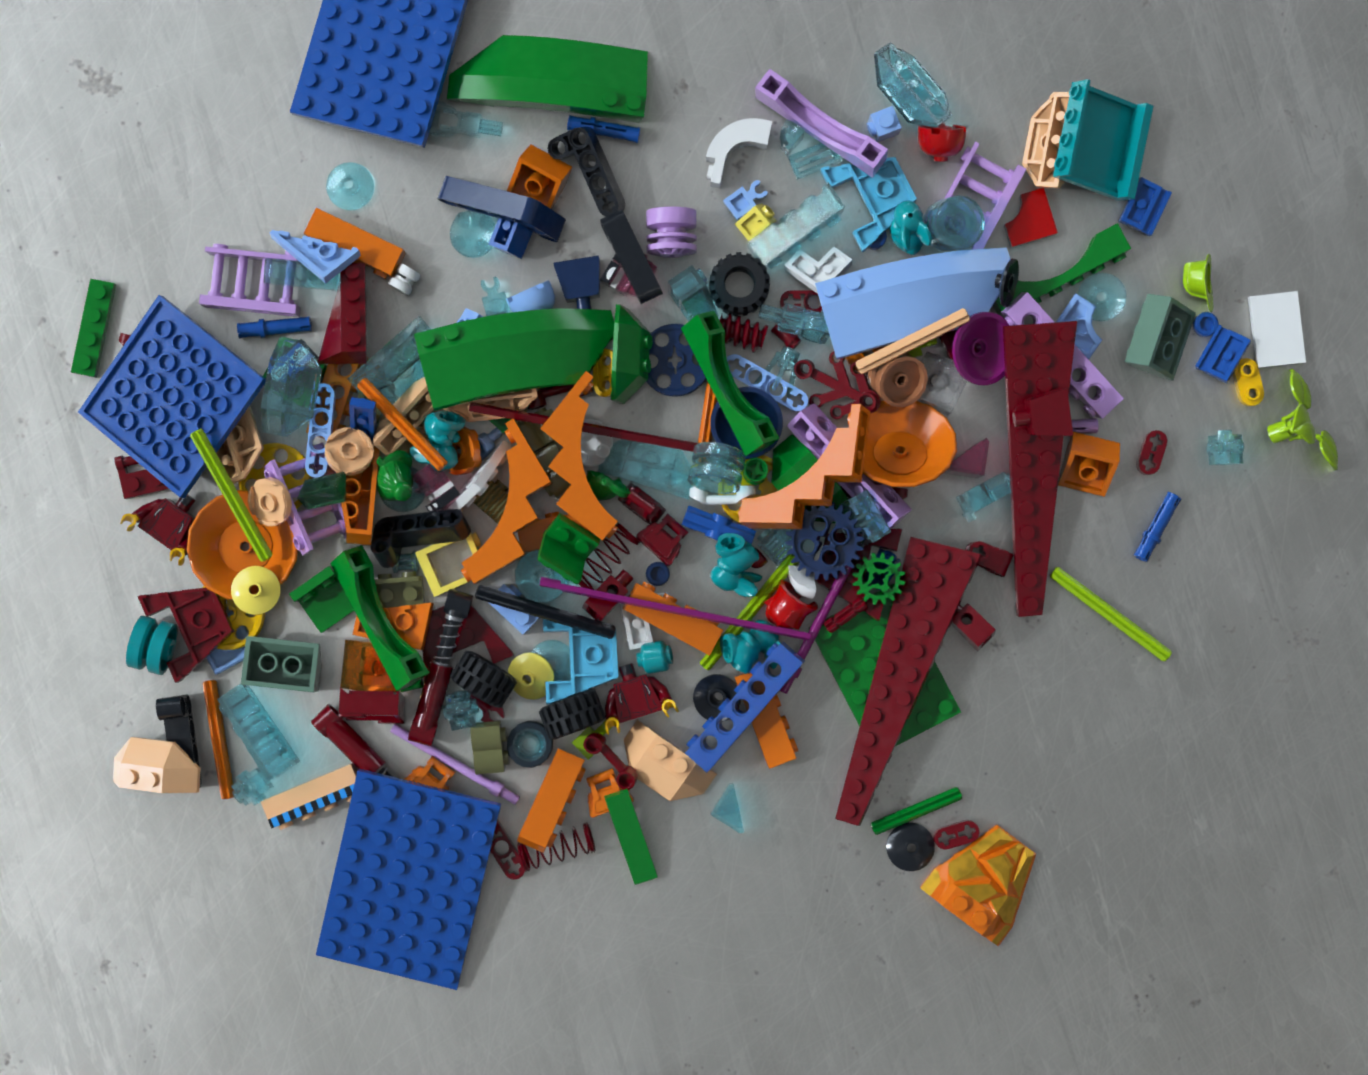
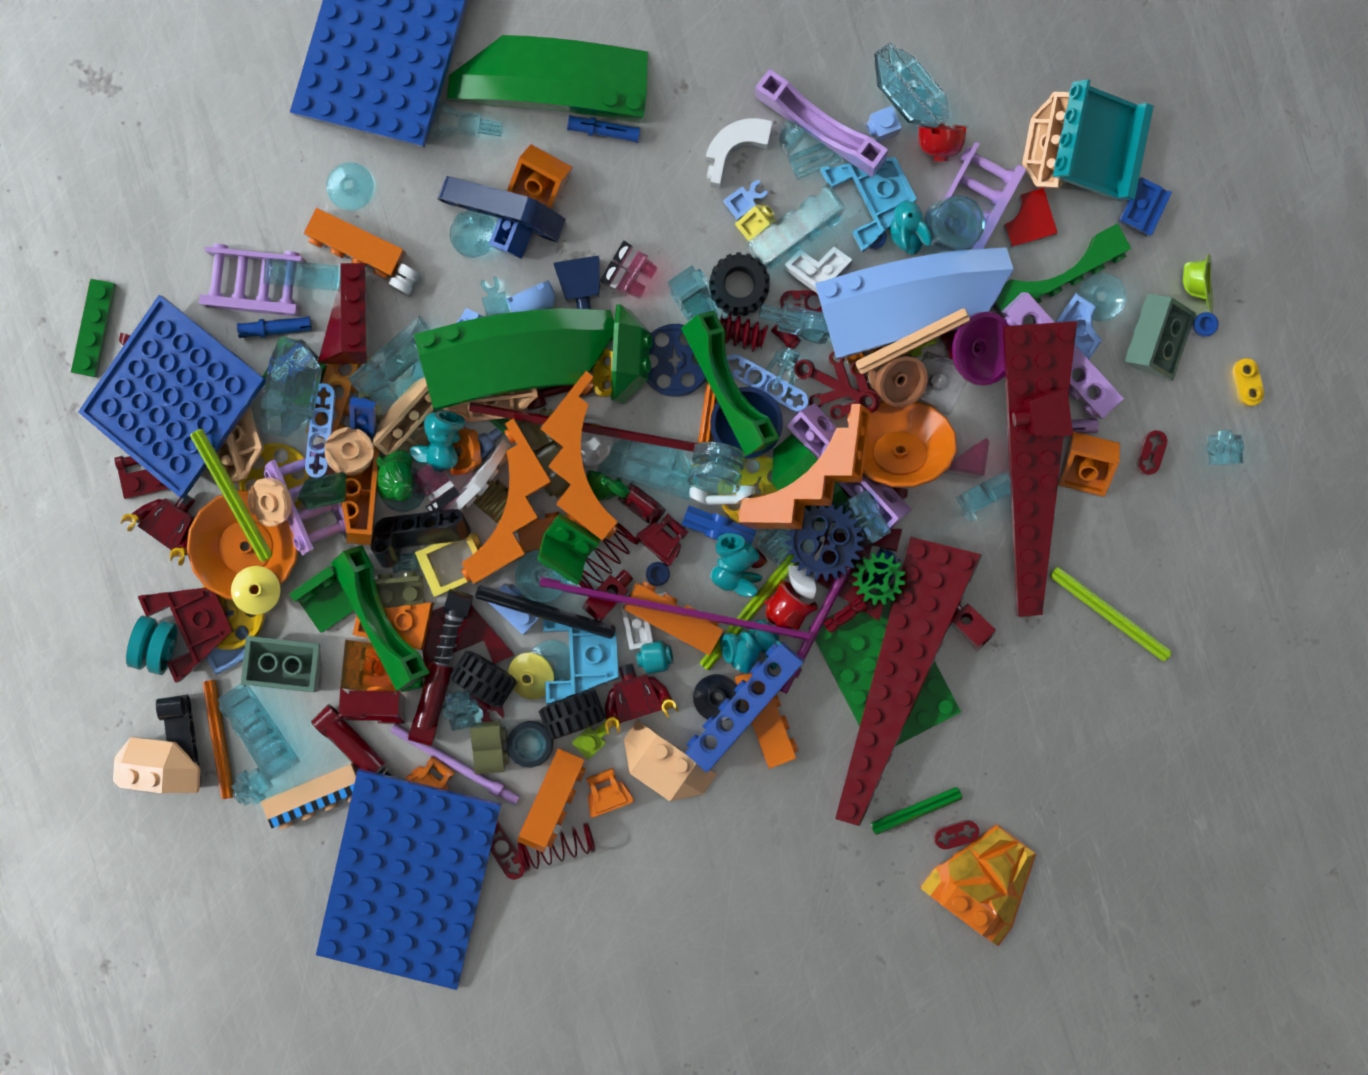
(320, 257): light blue wing -> none
(402, 424): orange axle -> none
(590, 173): black beam -> none
(627, 774): dark red bar -> none
(631, 256): black beam -> none
(631, 836): green tile -> none
(671, 229): lavender wheel -> none
(727, 809): clear light blue slope -> none
(755, 471): green wheel -> none
(901, 838): black dish -> none
(993, 558): dark red piece -> none
(1007, 282): black dish -> none
(1159, 523): blue pin -> none
(1223, 354): blue plate -> none
(1276, 329): white tile -> none
(1302, 424): lime plant -> none

